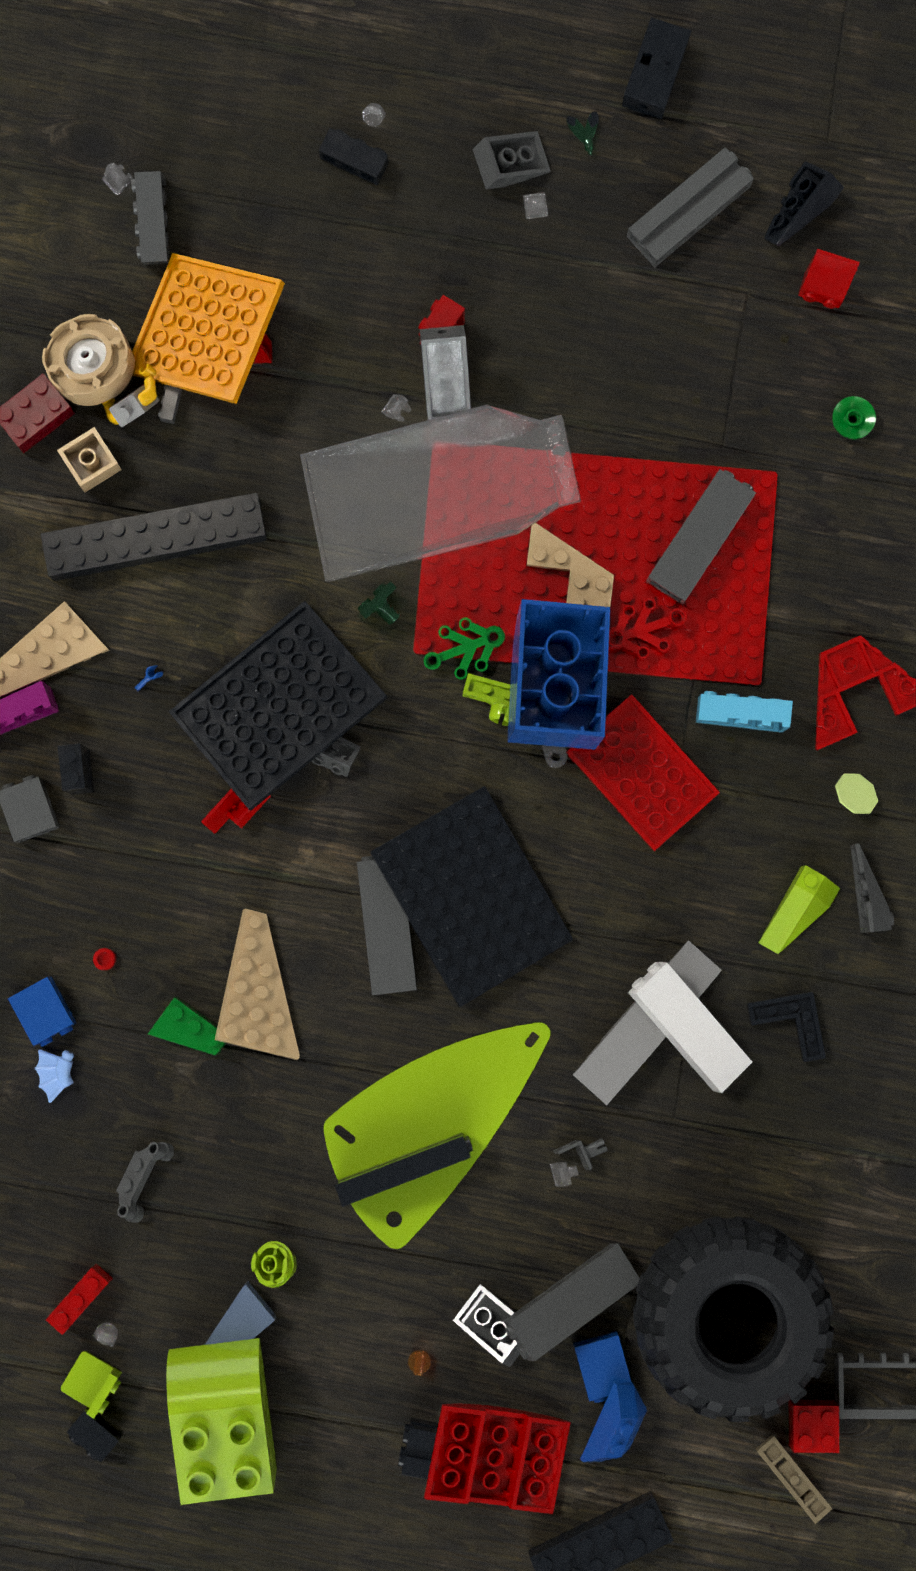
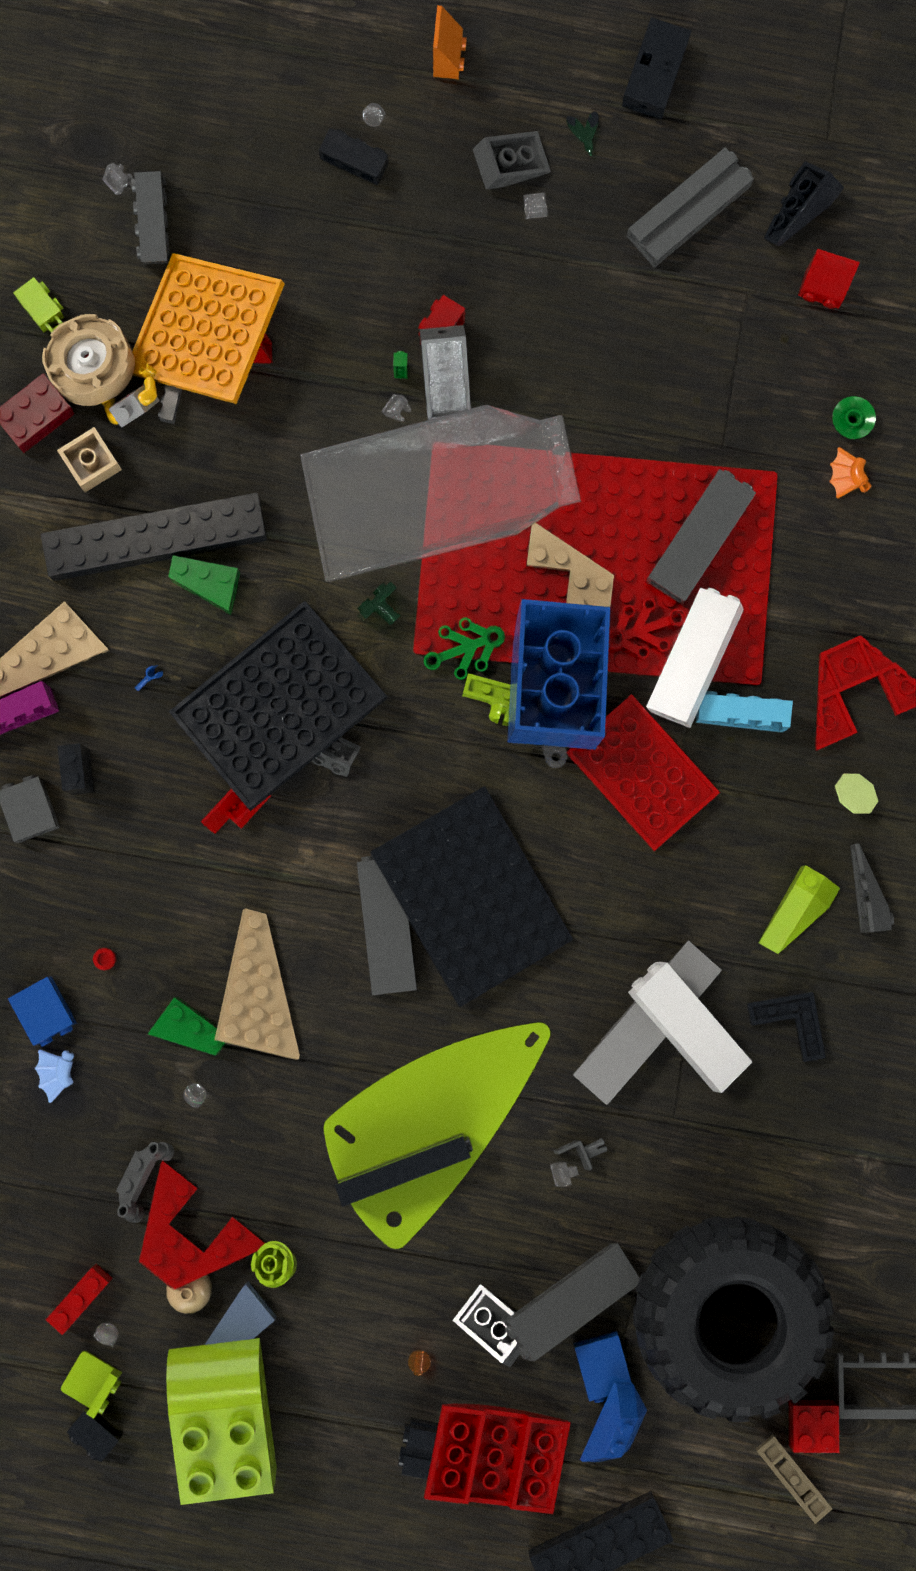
(39, 305): none -> lime brick
(170, 1253): none -> red wing
(191, 1296): none -> tan cylinder
(195, 1095): none -> clear tile
(207, 580): none -> green wedge
(400, 365): none -> green piece
(447, 46): none -> orange slope
(695, 656): none -> white brick
(848, 473): none -> orange arm

